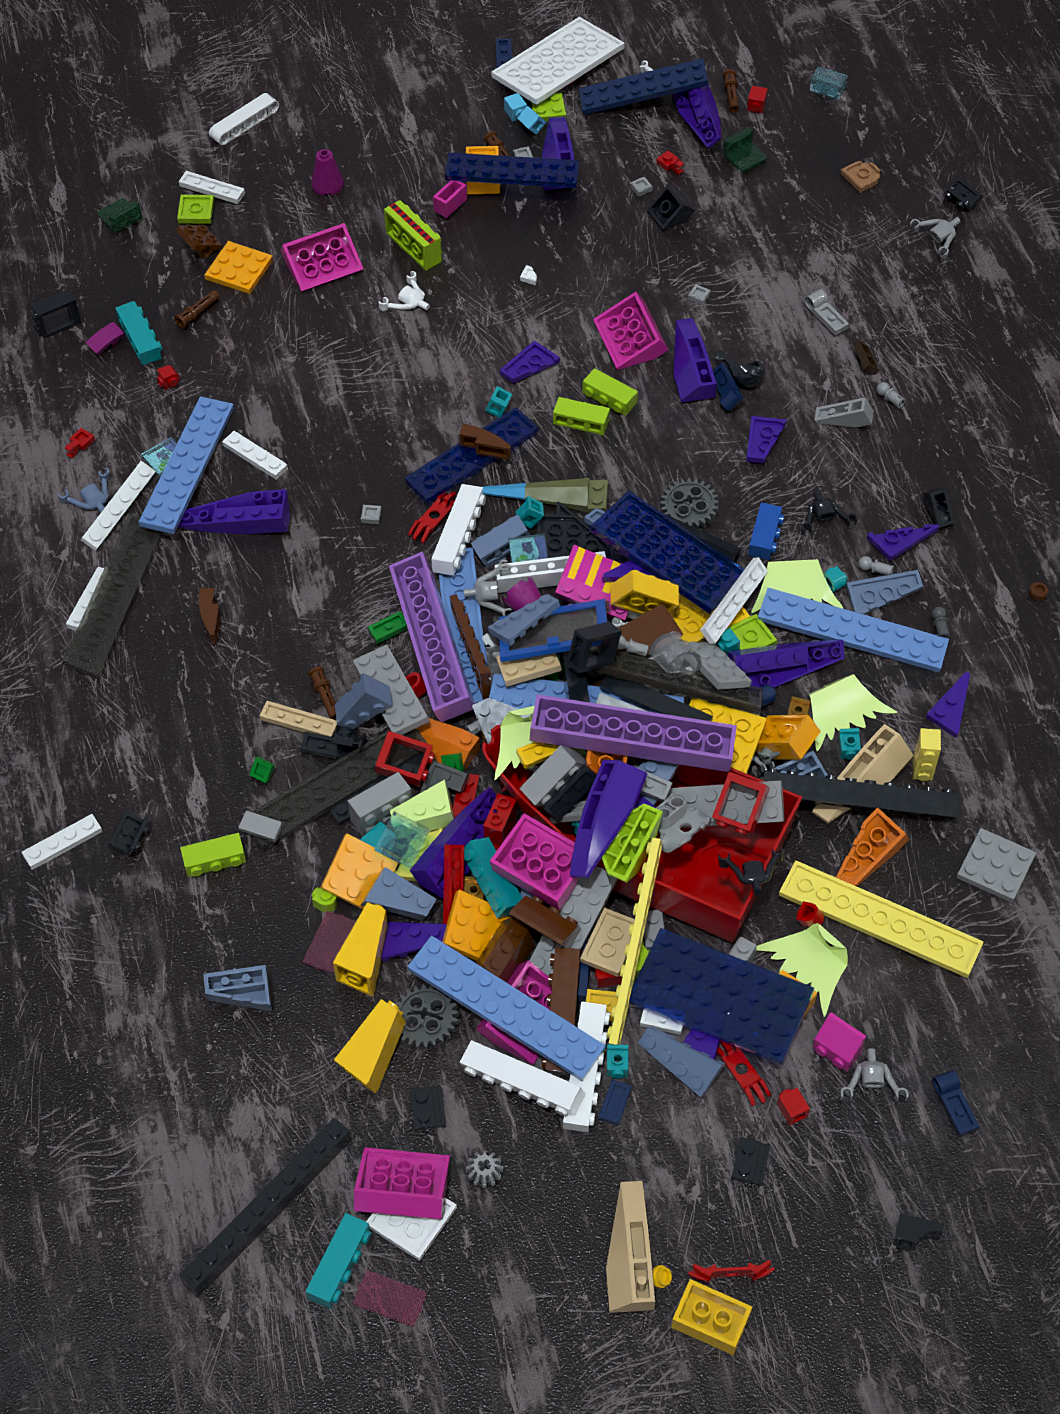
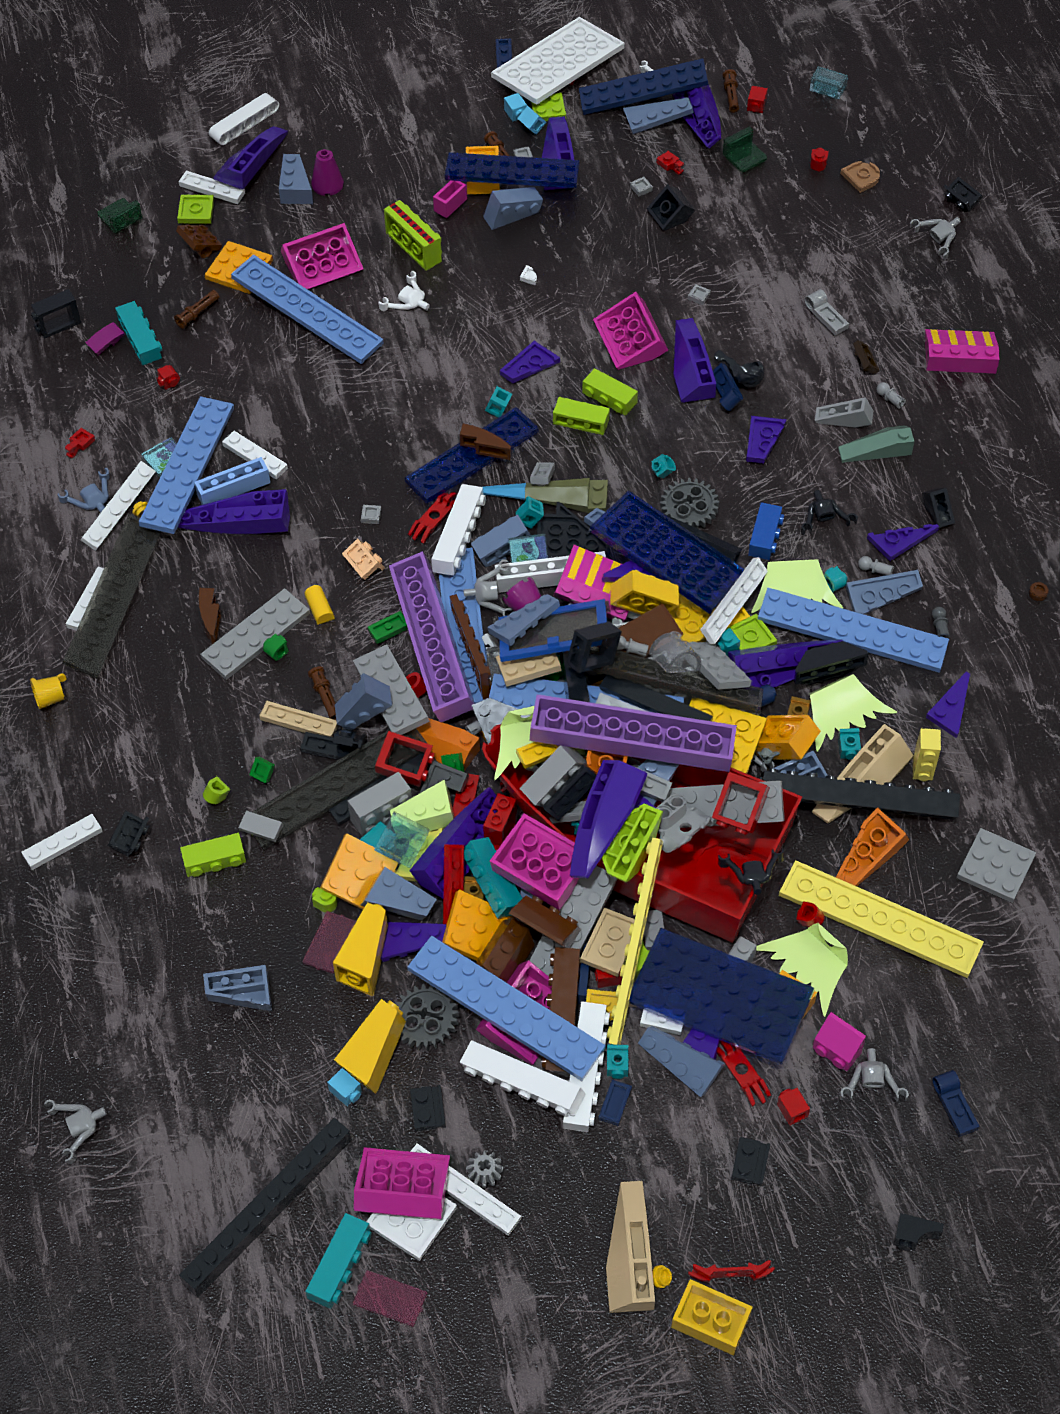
(48, 690): none -> yellow hat
(79, 1123): none -> light grey piece
(139, 508): none -> yellow plate
(215, 791): none -> lime plate
(233, 481): none -> light blue brick
(245, 163): none -> dark purple wedge
(248, 637): none -> light grey plate
(275, 647): none -> green plate
(294, 184): none -> sand blue wedge
(307, 309): none -> medium blue plate
(318, 604): none -> yellow brick
(345, 1087): none -> medium azure brick
(362, 558): none -> light nougat bracket
(478, 1199): none -> white plate
(511, 205): none -> sand blue wedge
(542, 473): none -> light grey plate
(655, 114): none -> sand blue wing
(663, 466): none -> teal plate
(819, 159): none -> red plate
(829, 663): none -> black wedge
(881, 444): none -> sand green wedge
(961, 351): none -> dark pink slope

